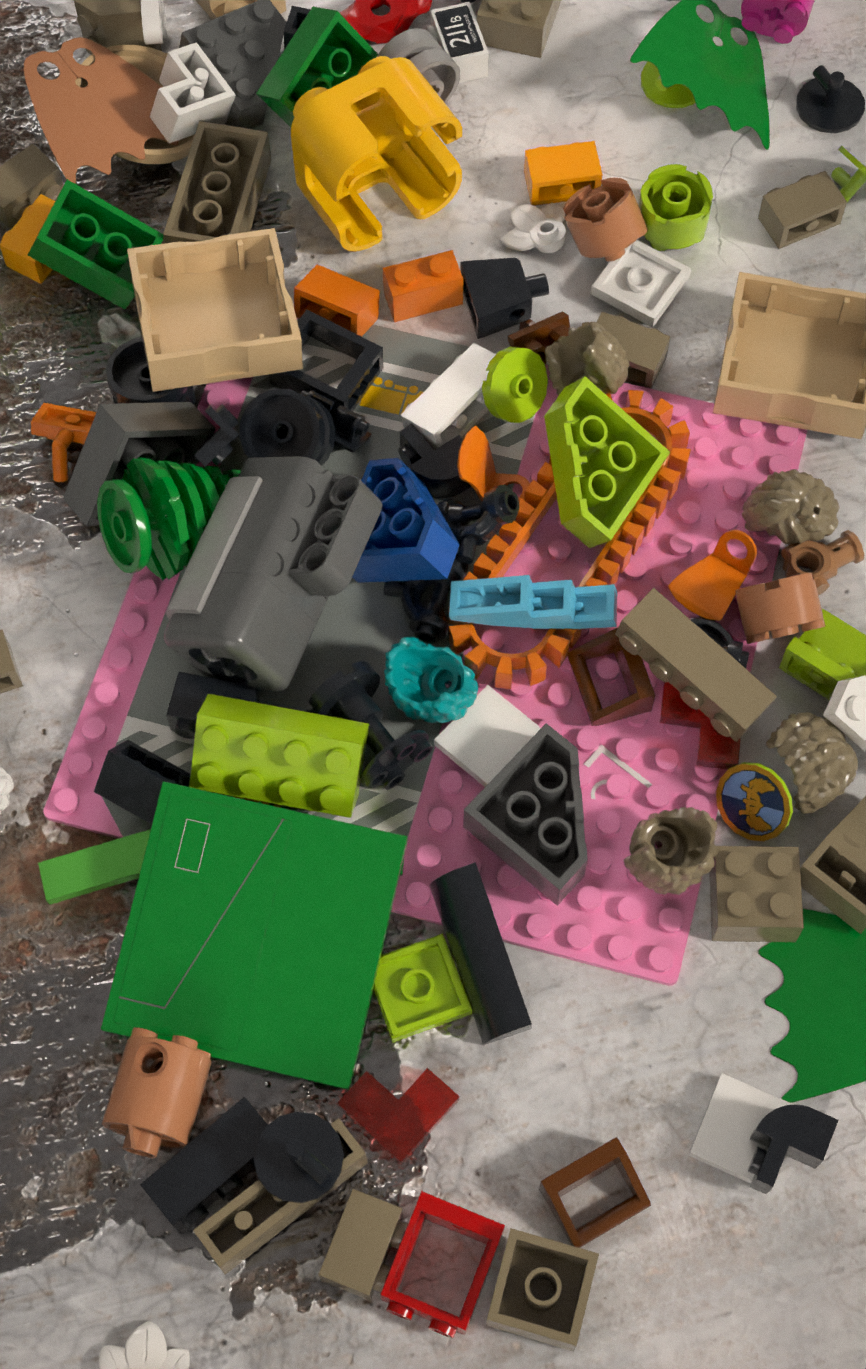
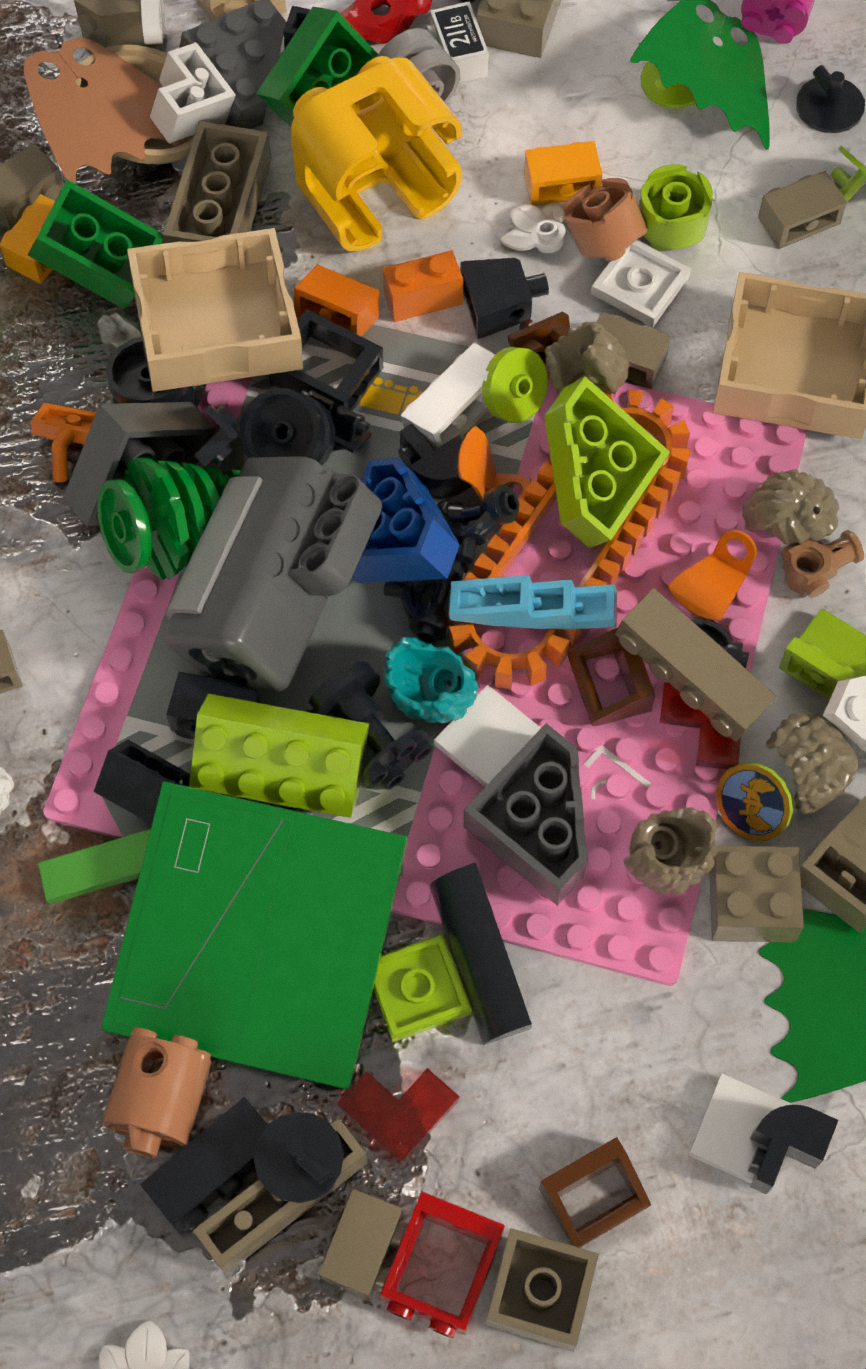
(780, 607): nougat brick -> none

